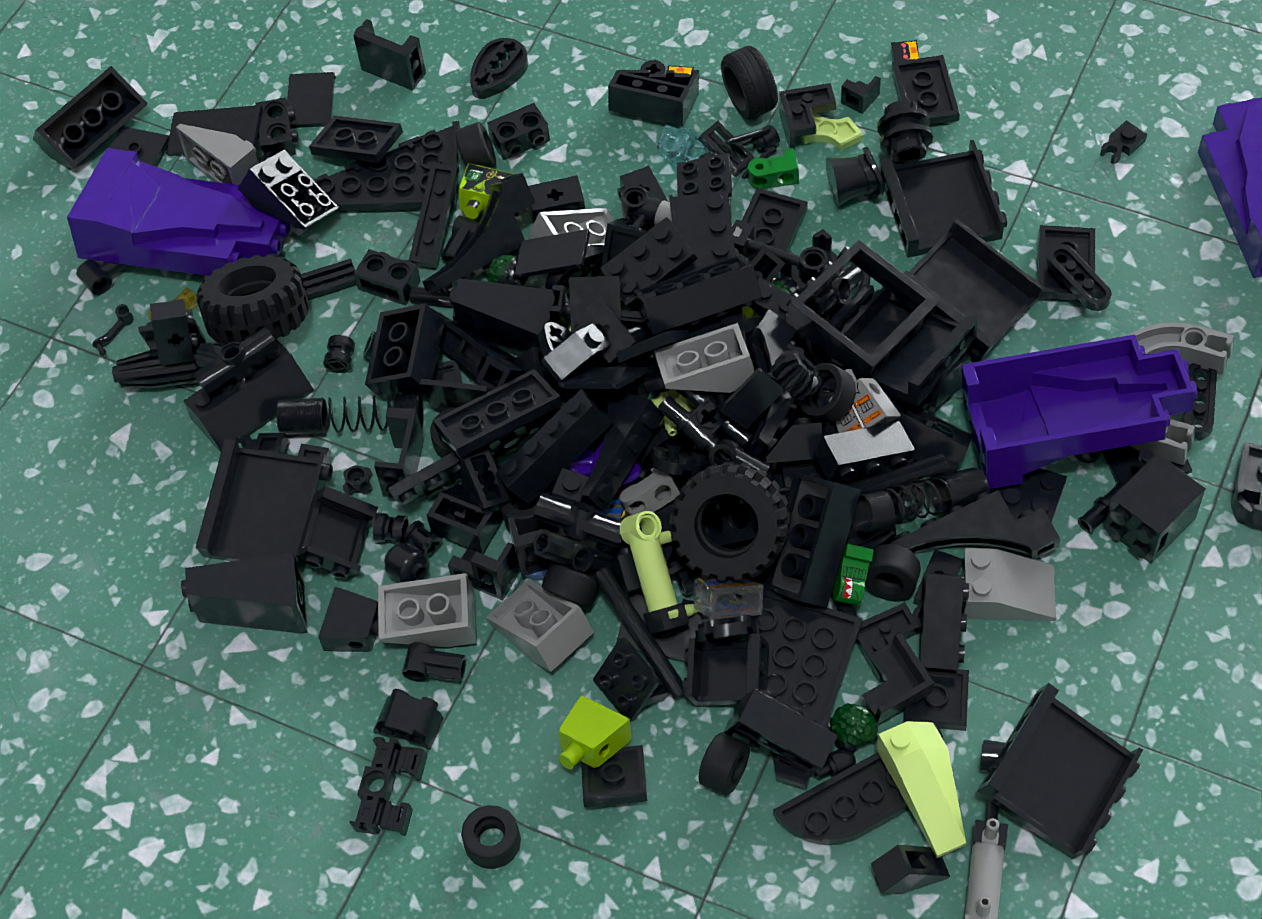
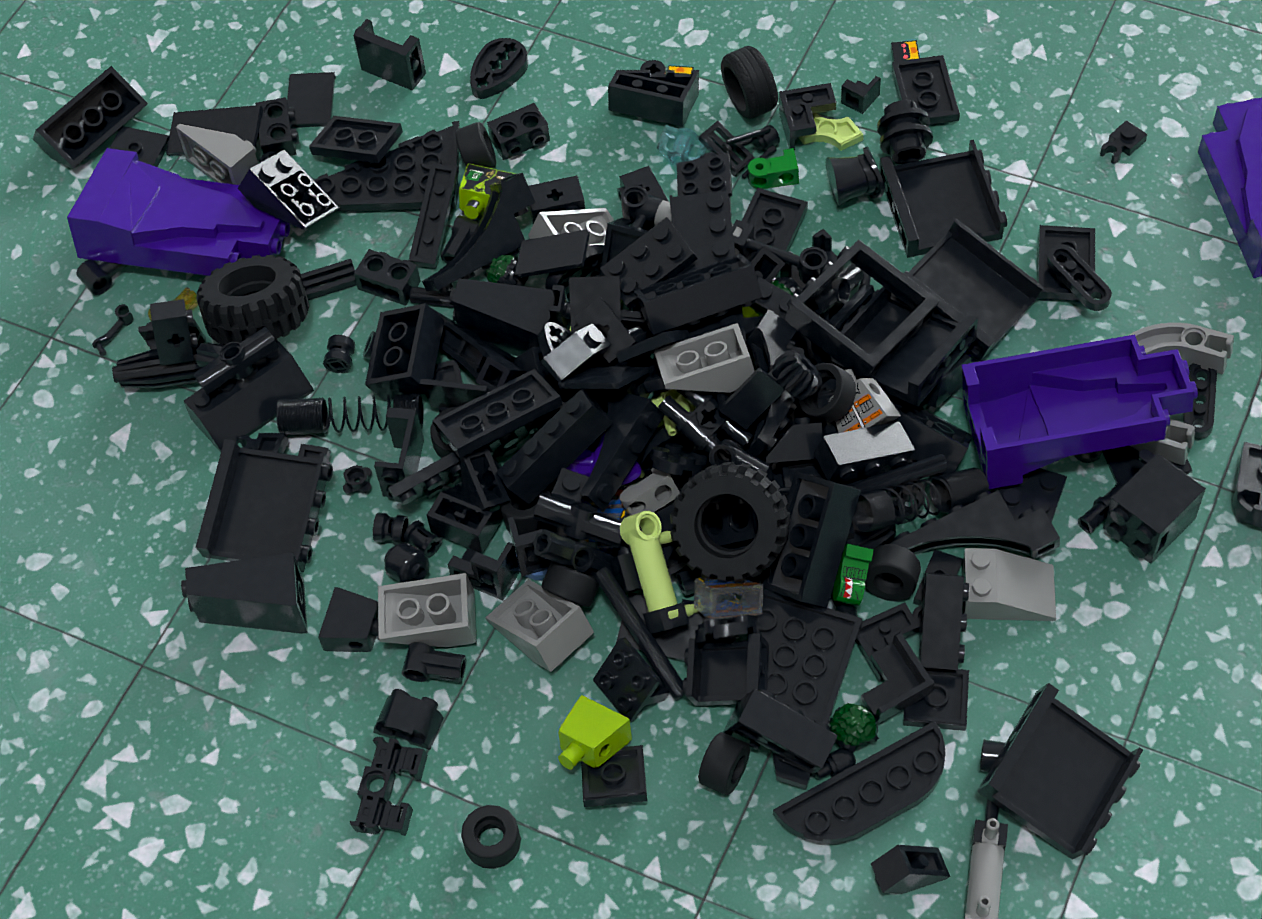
(335, 532): black panel -> none
(925, 779): yellowish green wedge -> none

